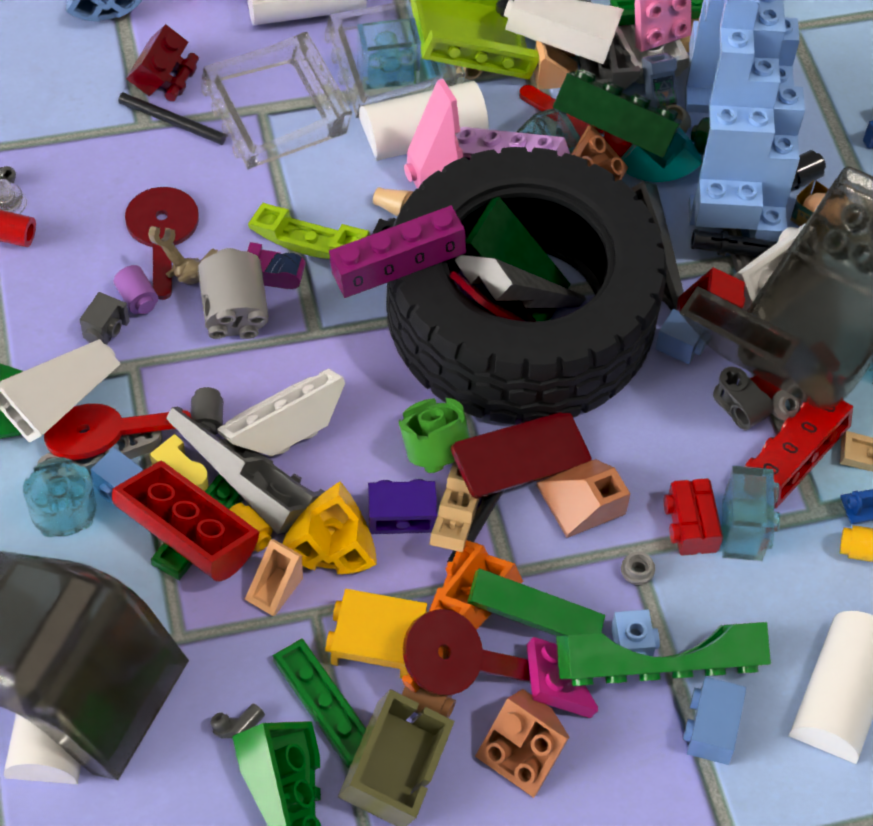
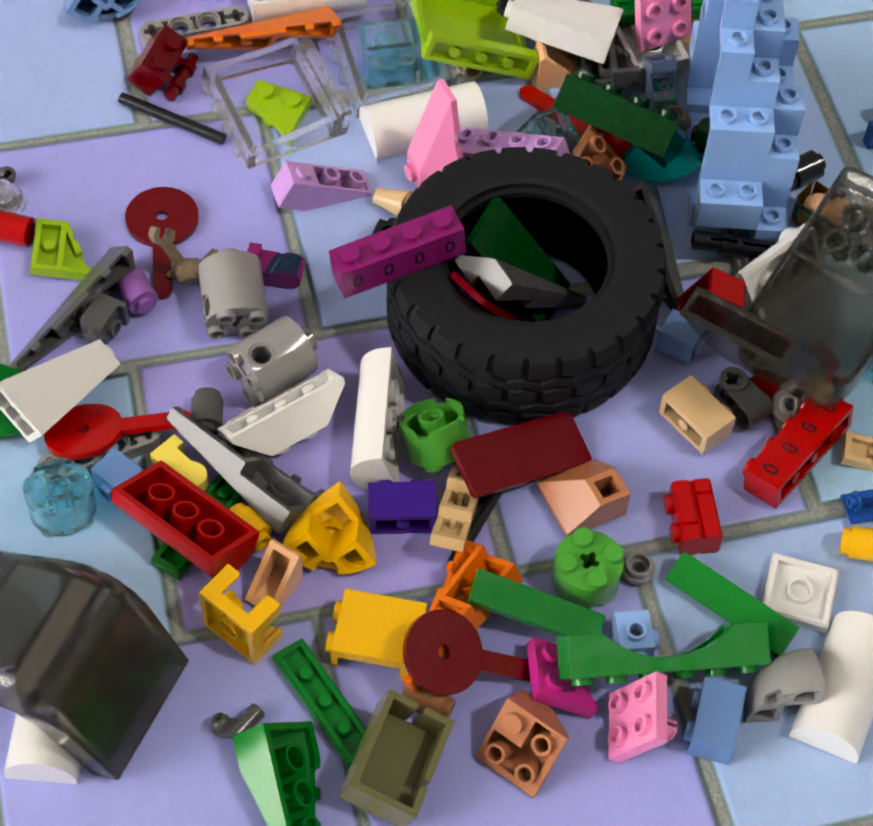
(57, 252): none -> lime wing
(65, 321): none -> dark grey wedge
(194, 22): none -> light grey beam
(235, 626): none -> yellow panel
(272, 359): none -> light grey cylinder
(278, 106): none -> lime wing
(300, 236): lime slope -> none
(311, 24): none -> orange wedge
(315, 186): none -> lavender slope
(378, 411): none -> white brick
(588, 568): none -> bright green brick
(639, 718): none -> bright pink plate
(697, 414): none -> tan brick
(730, 600): none -> green tile
(749, 513): clear light blue brick -> none
(788, 680): none -> light grey brick
(801, 591): none -> white tile

